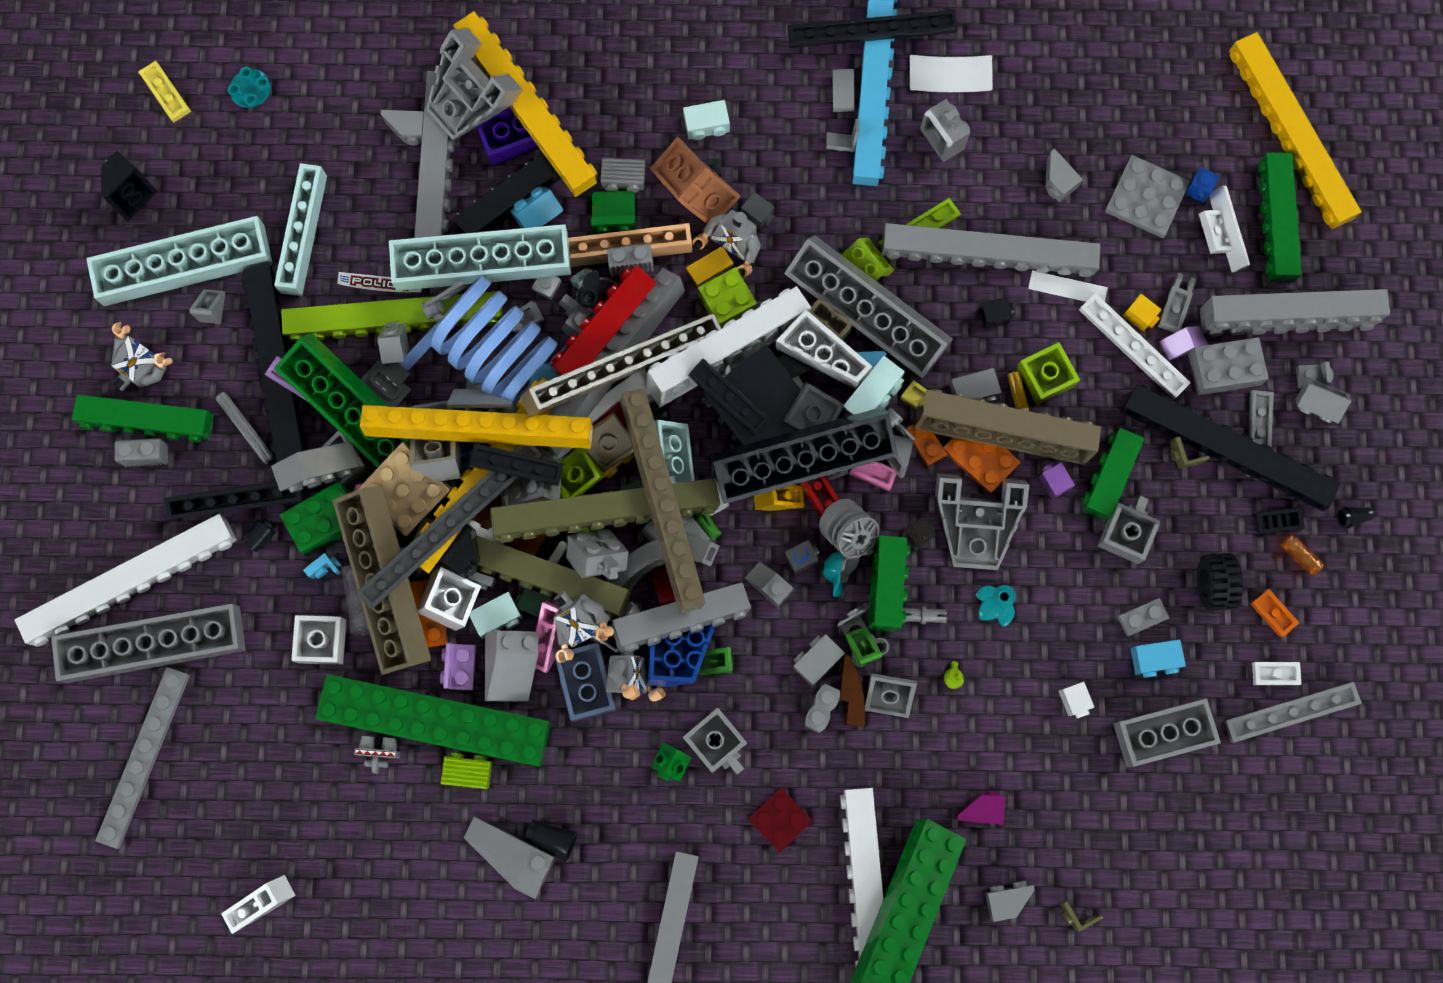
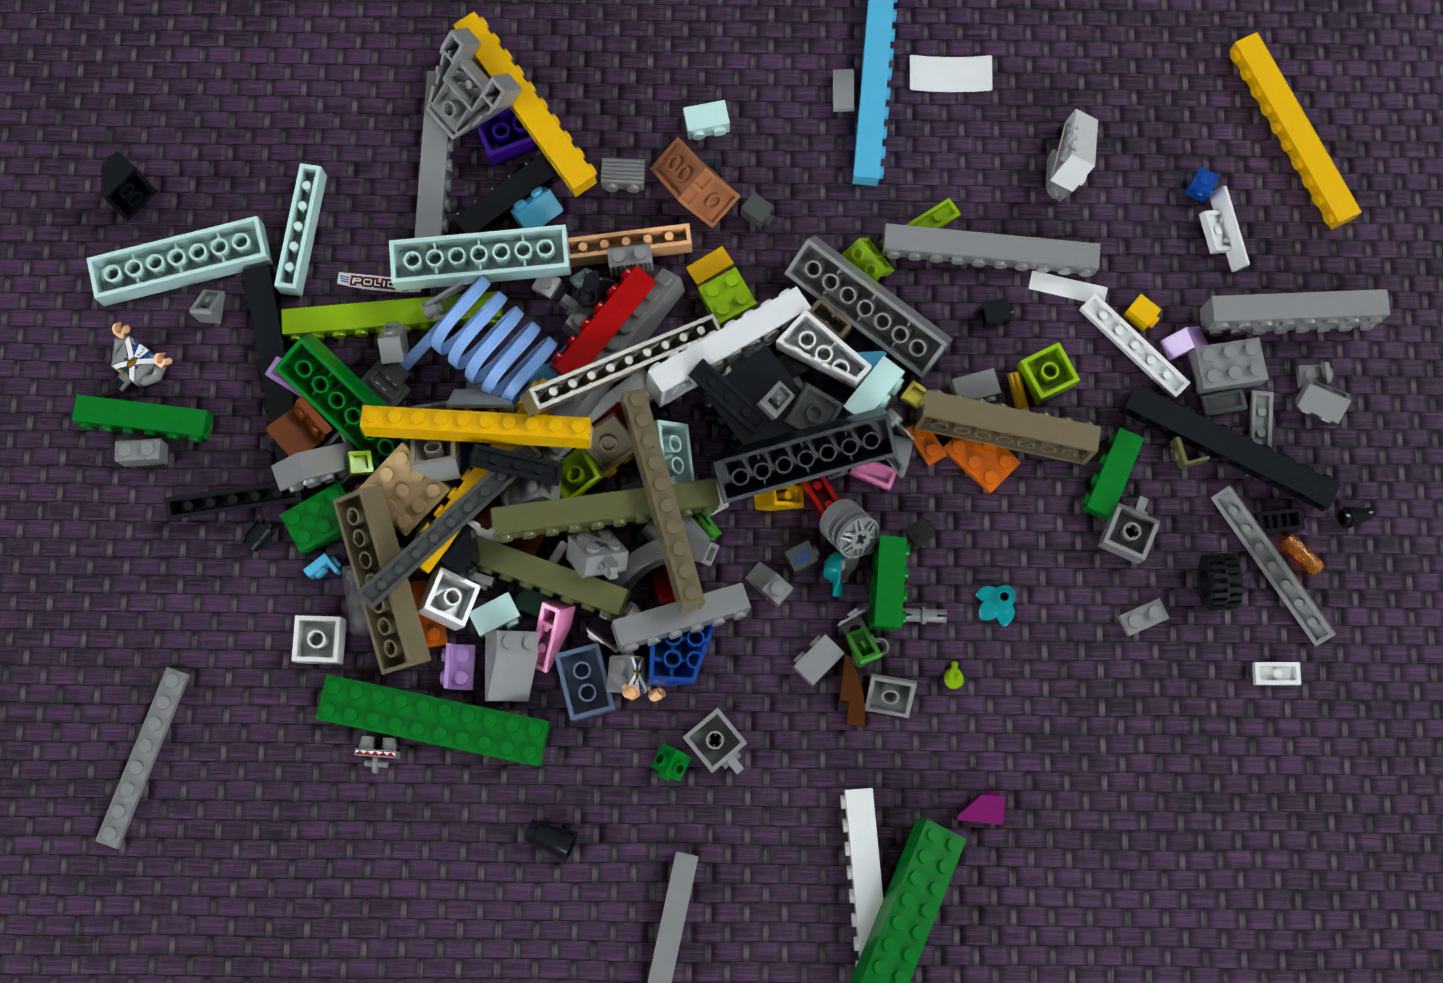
(125, 580): white brick -> none
(148, 643): light grey brick -> none
(164, 91): light yellow tile -> none
(245, 428): light grey axle -> none
(249, 88): teal dish -> none
(258, 903): white slope -> none
(299, 428): none -> dark orange bracket
(360, 463): none -> lime plate
(405, 124): light grey slope -> none
(466, 772): lime brick -> none
(513, 858): light grey wedge -> none
(531, 313): light grey bracket -> none
(578, 621): torso -> none
(613, 211): green bracket -> none
(716, 662): bright green slope -> none
(735, 235): light grey torso -> none
(775, 400): none -> light grey slope
(780, 819): dark red plate -> none
(824, 703): light grey brick -> none
(843, 142): light grey bracket -> none
(872, 29): black tile -> none
(945, 130): light grey hinge -> none
(979, 528): light grey wedge -> none
(1007, 902): light grey slope -> none
(1056, 480): medium lavender brick -> none
(1071, 919): olive bracket -> none
(1076, 151): none -> white wedge
(1076, 700): white brick -> none
(1147, 196): light grey plate -> none
(1158, 657): medium azure brick -> none
(1166, 733): light grey brick -> none
(1176, 305): light grey hinge -> none
(1223, 402): none -> dark grey tile
(1273, 566): none -> light grey plate
(1274, 613): orange plate -> none
(1280, 217): green brick -> none
(1292, 712): light grey plate -> none

